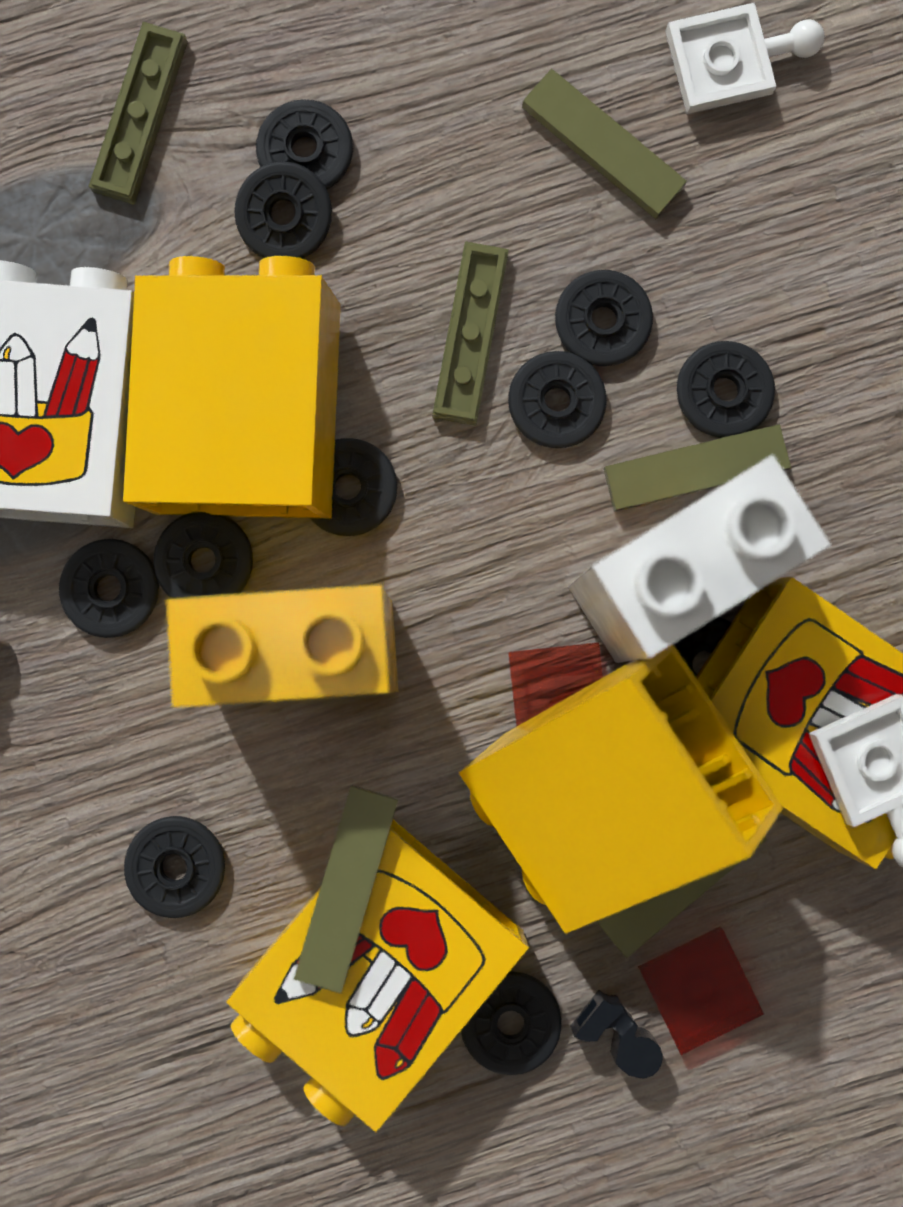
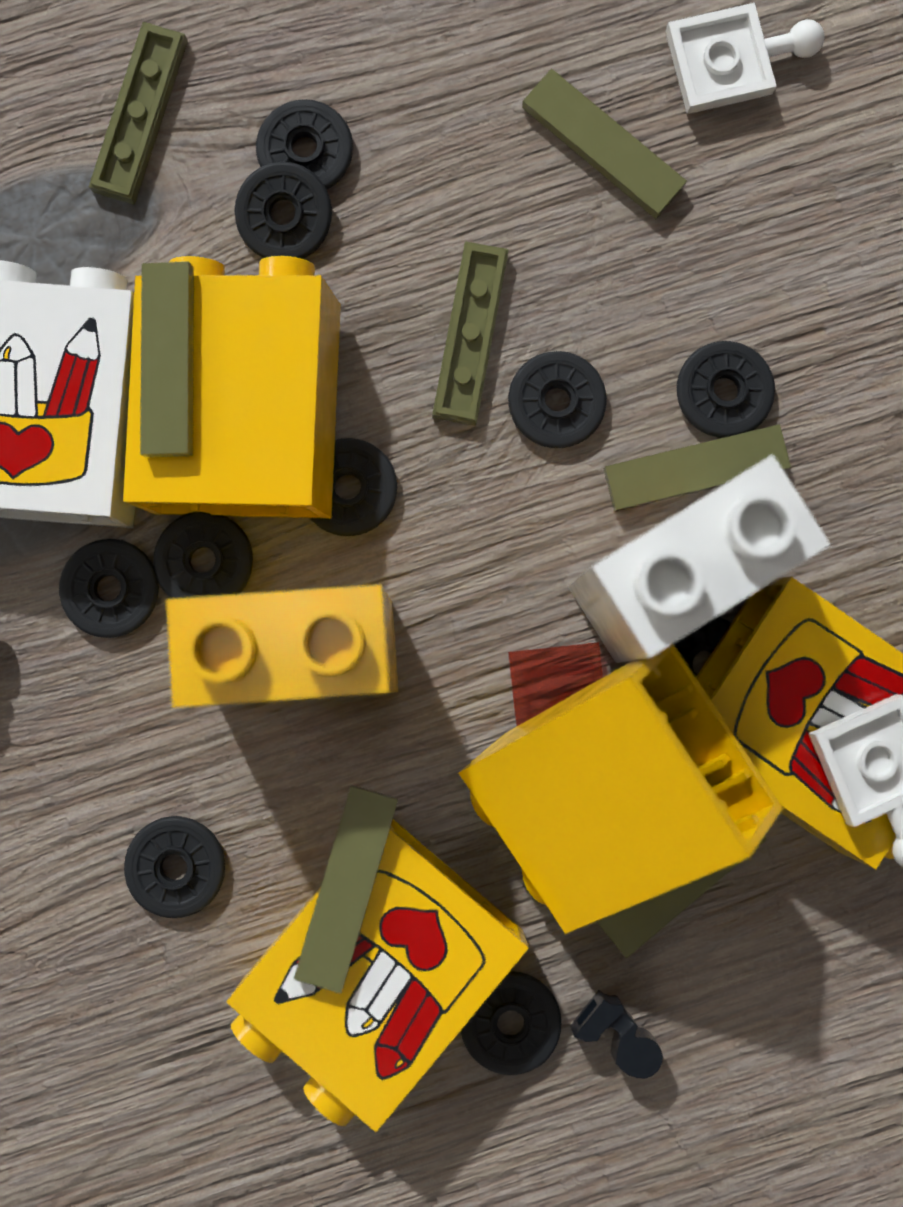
(167, 359): none -> olive tile
(607, 290): black wheel -> none
(700, 990): clear red tile -> none

